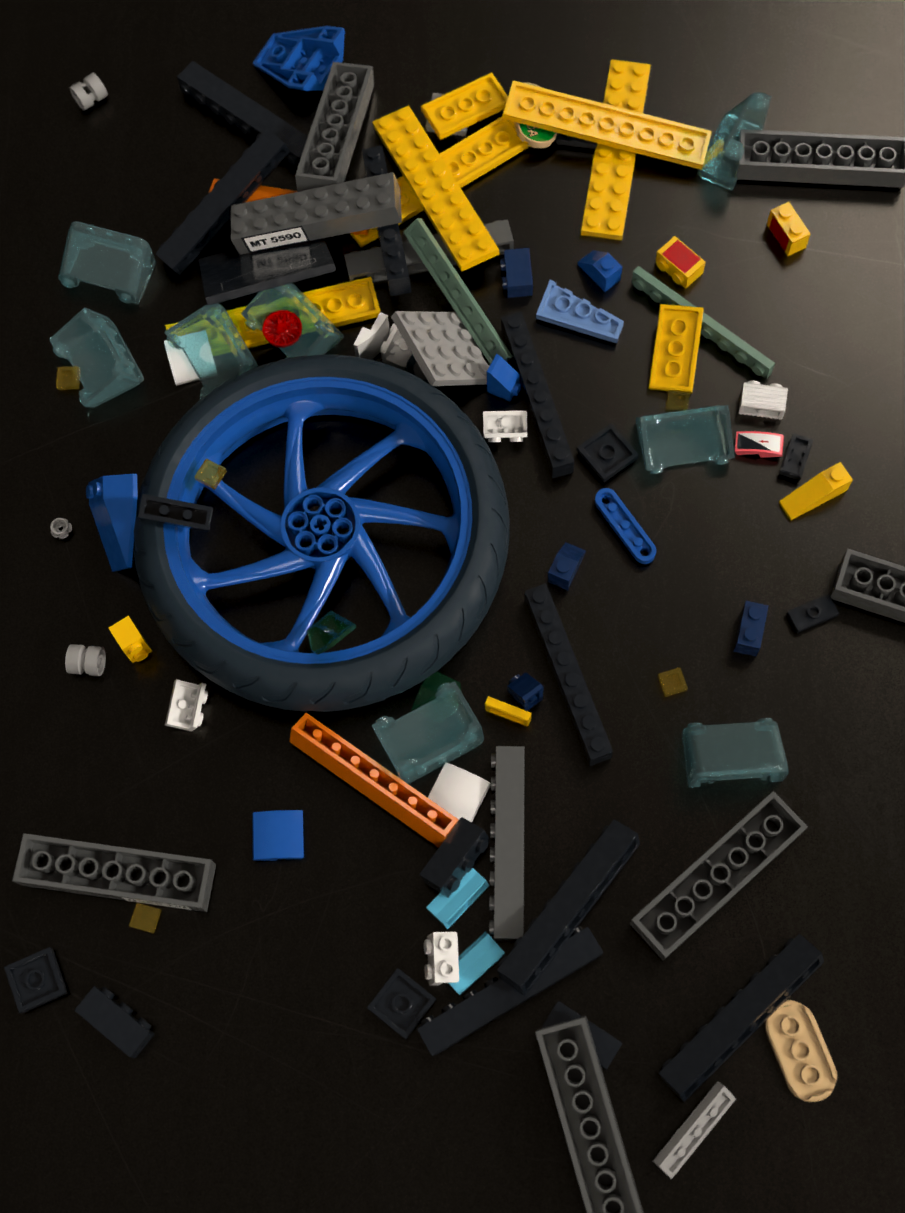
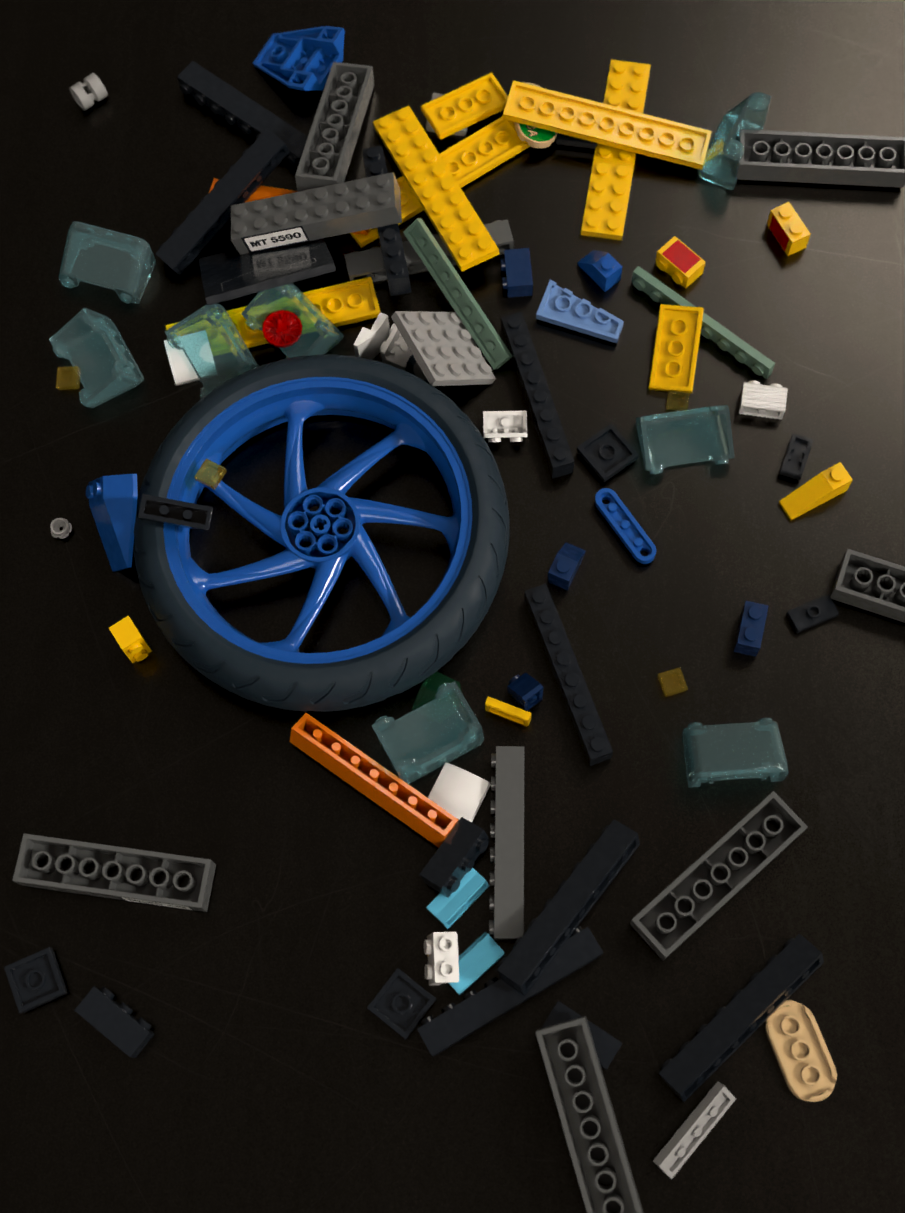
(81, 659): light grey wheel -> none
(145, 918): clear yellow tile -> none
(186, 705): white bracket -> none
(277, 835): blue slope -> none
(328, 632): clear green slope -> none
(503, 379): blue slope -> none
(761, 443): slope -> none

